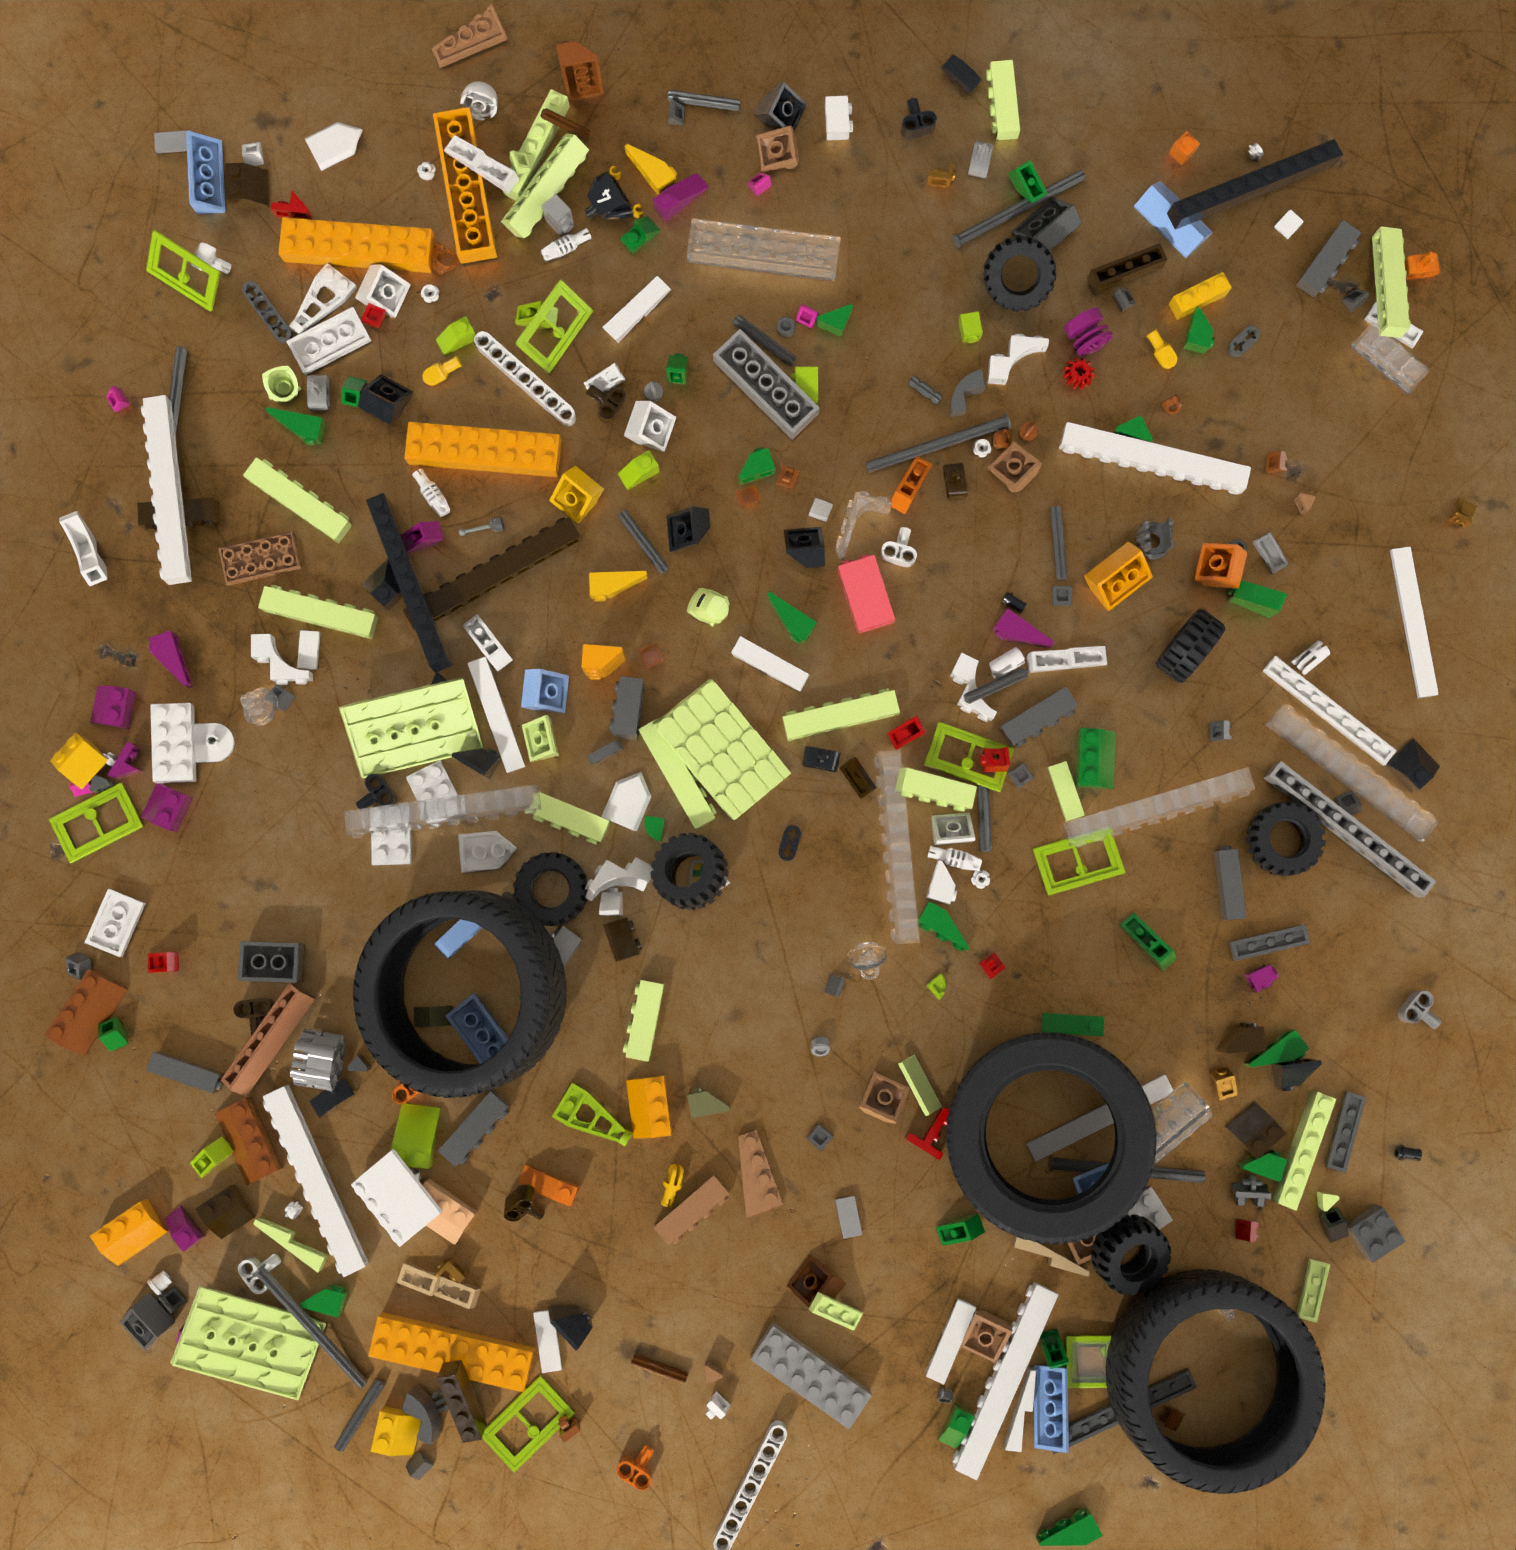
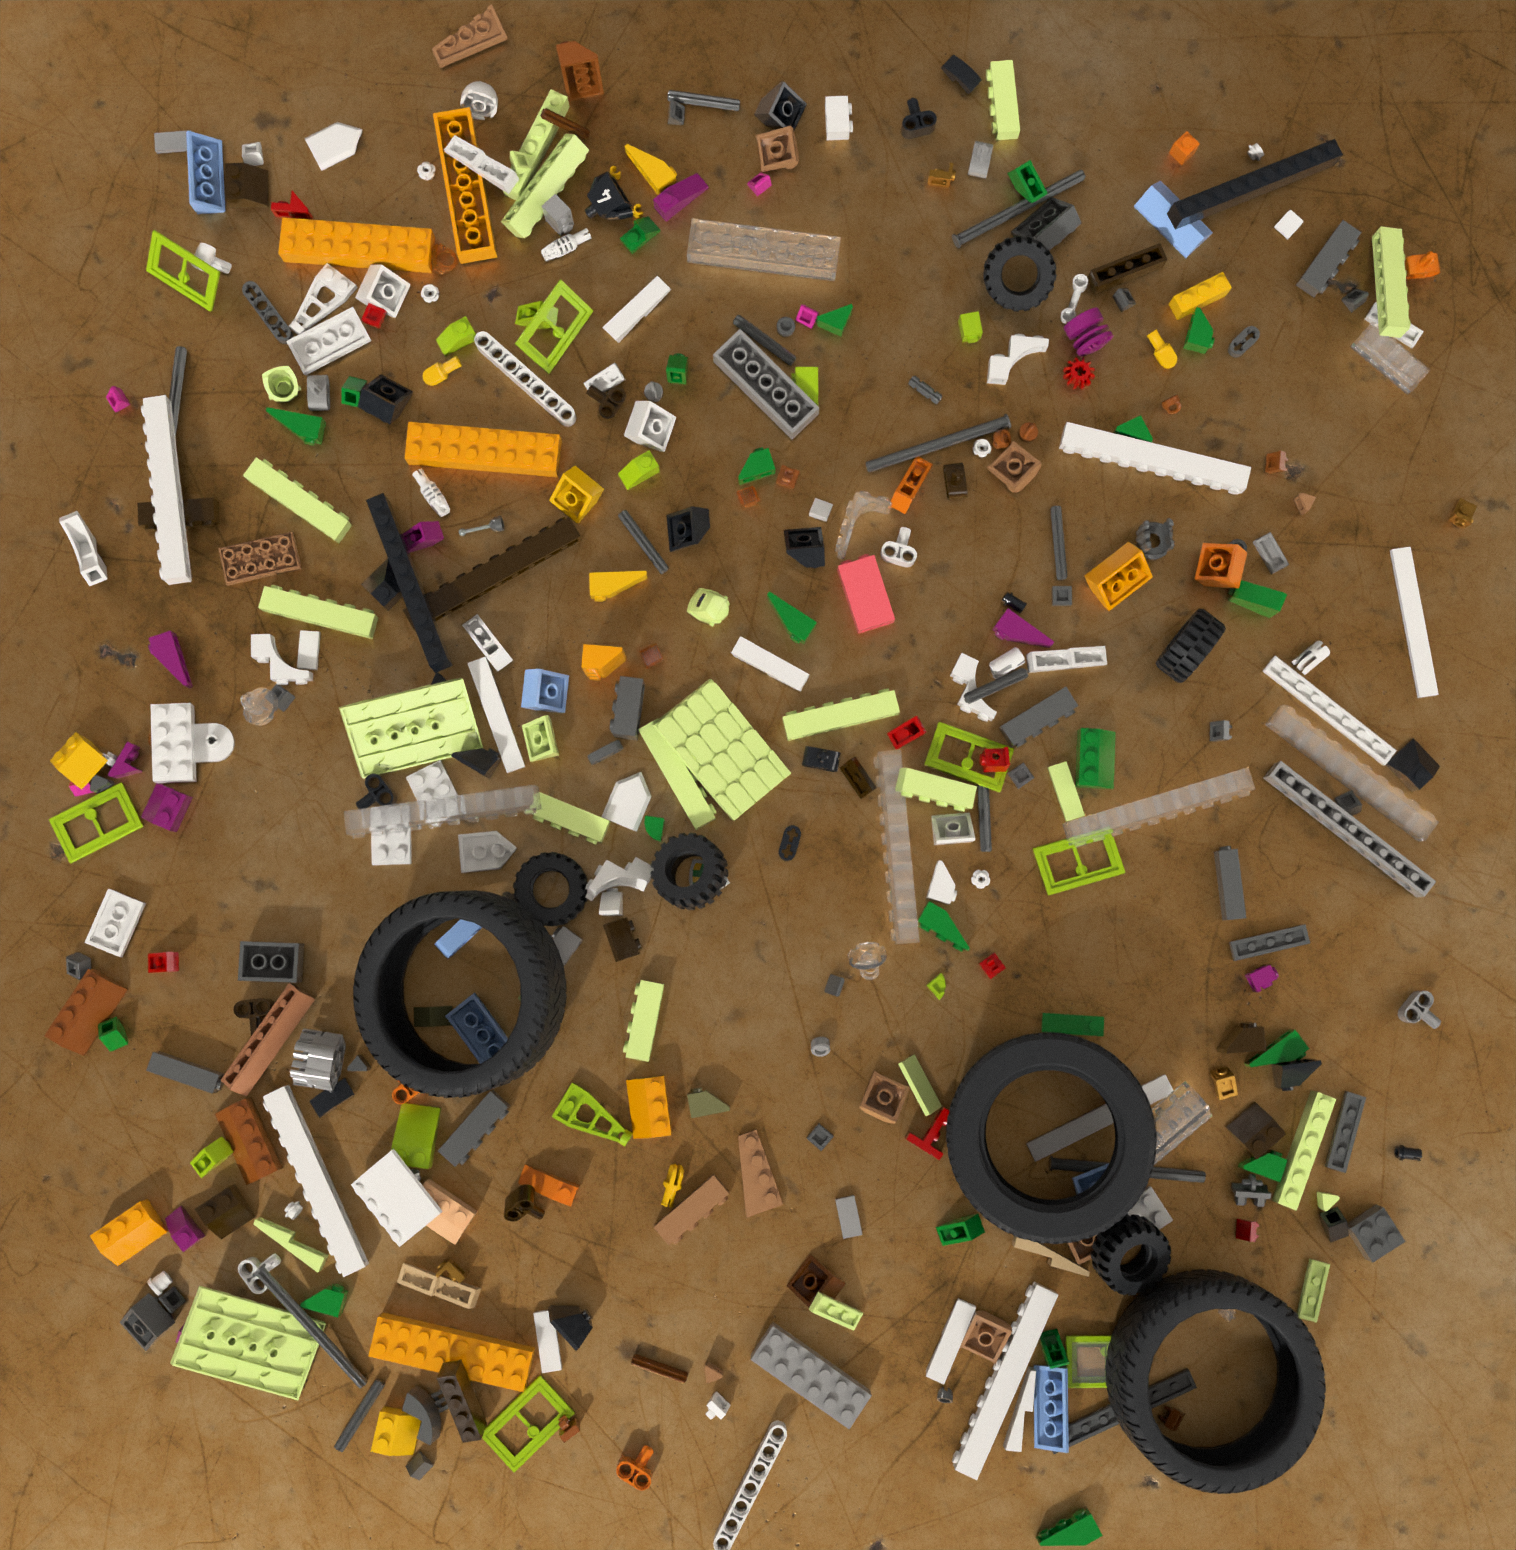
(113, 706): magenta slope -> none
(956, 858): white hinge -> none
(956, 1426): green slope -> none
(969, 385): dark grey brick -> none
(1080, 284): none -> white bar
(1149, 942): green slope -> none
(1309, 831): black tyre -> none

